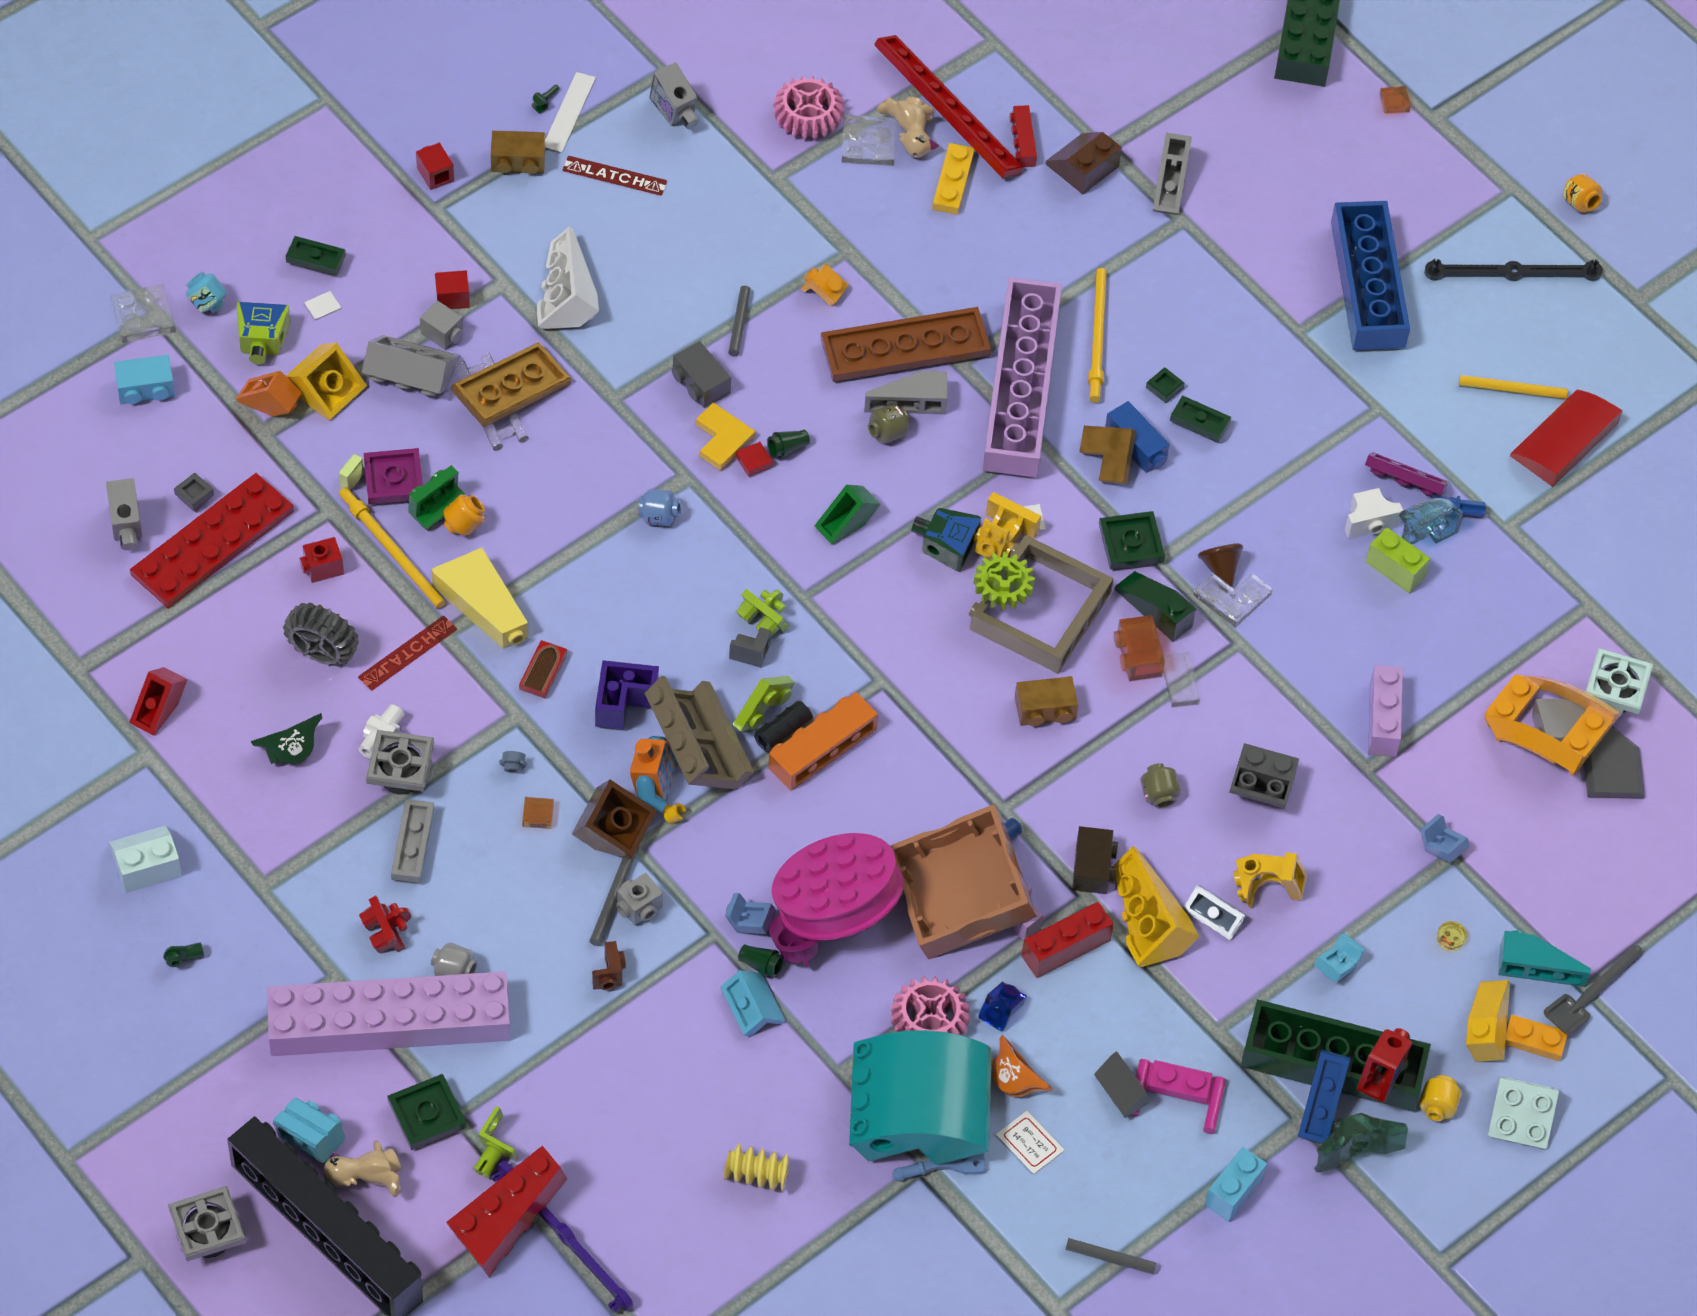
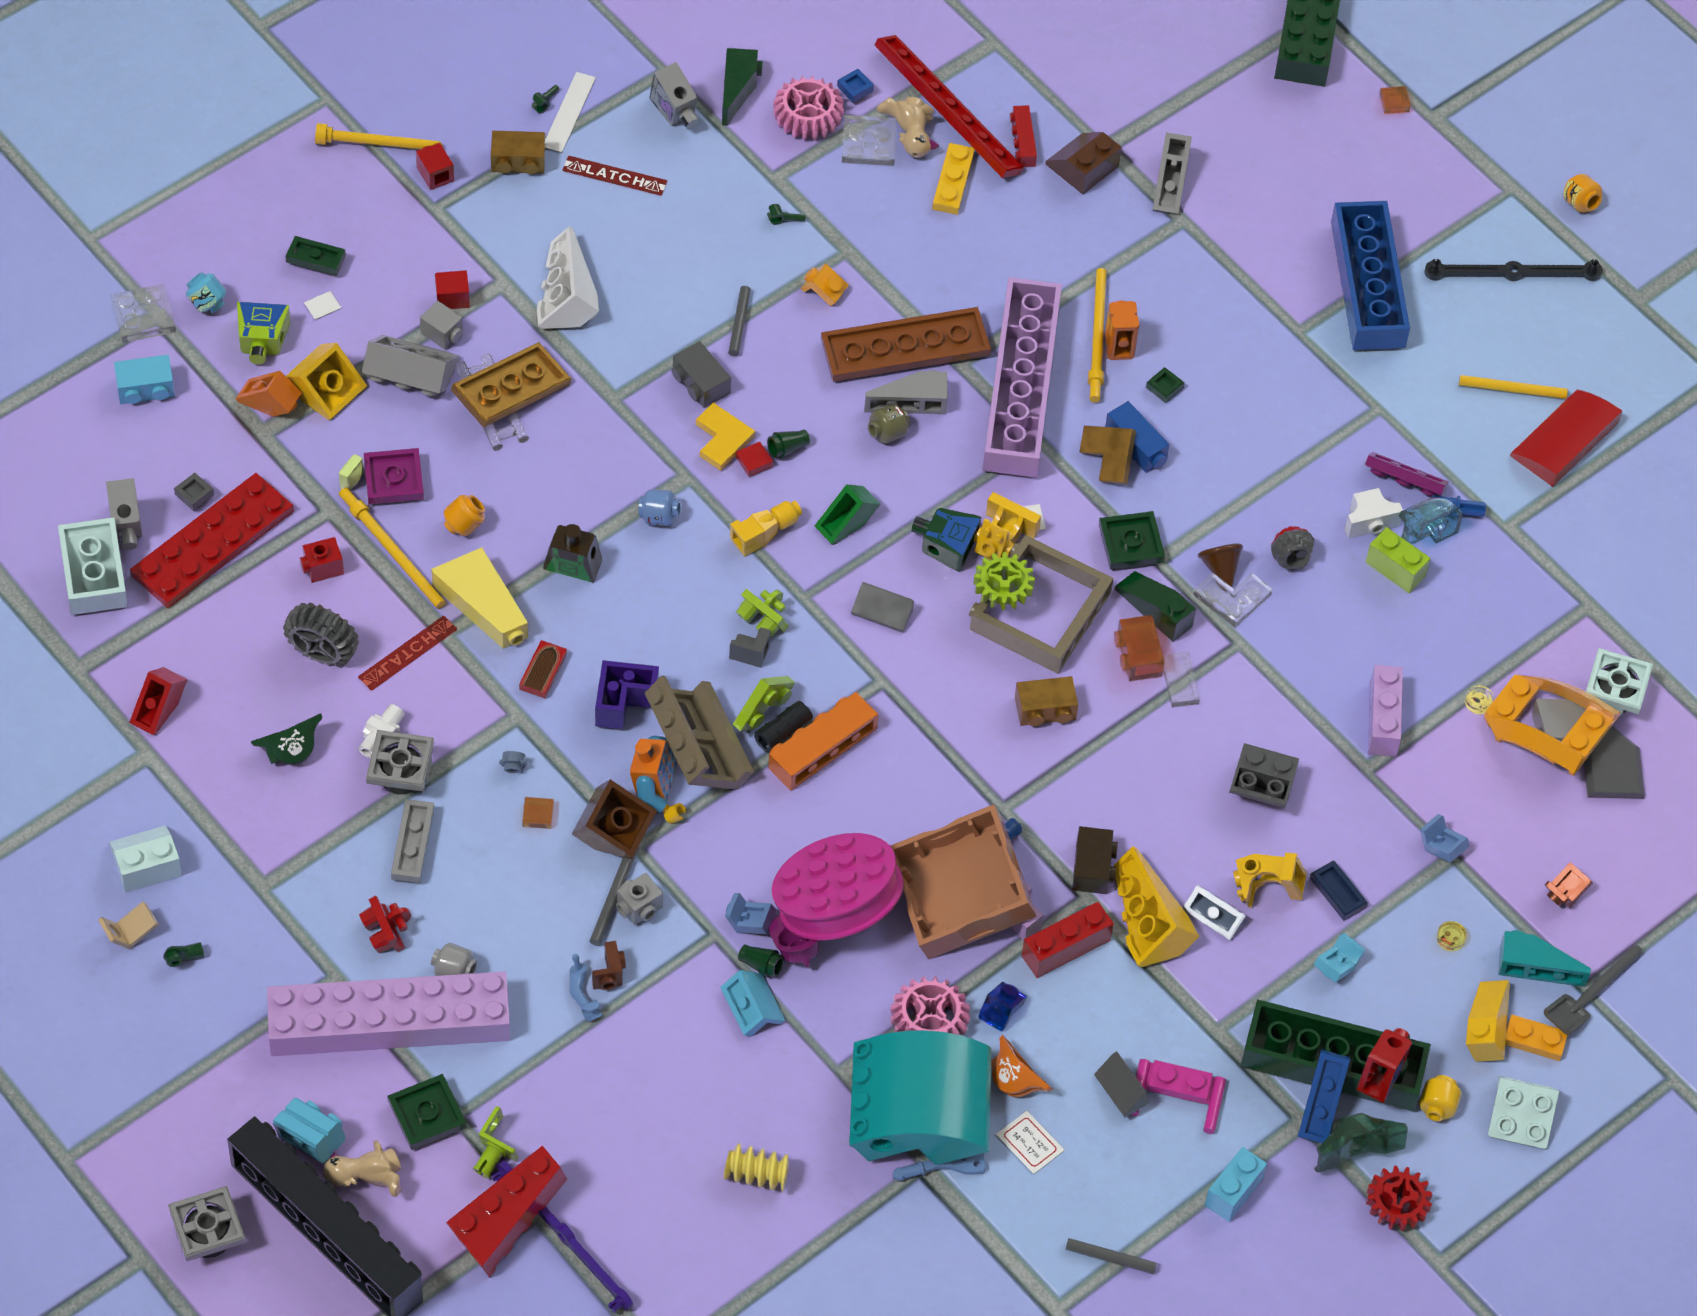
(92, 566): none -> light aqua slope
(131, 927): none -> tan bracket
(326, 134): none -> yellow piece
(430, 500): green bracket -> none
(574, 553): none -> dark brown torso
(577, 976): none -> medium blue piece
(740, 80): none -> dark green slope
(763, 526): none -> yellow piece
(777, 216): none -> dark green hand
(855, 85): none -> blue plate
(883, 607): none -> dark grey slope
(1121, 330): none -> orange brick
(1160, 785): olive head -> none
(1200, 418): dark green plate -> none
(1292, 547): none -> dark grey piece
(1338, 890): none -> dark blue tile
(1413, 1203): none -> red gear
(1479, 699): none -> clear tile
(1568, 886): none -> bracket

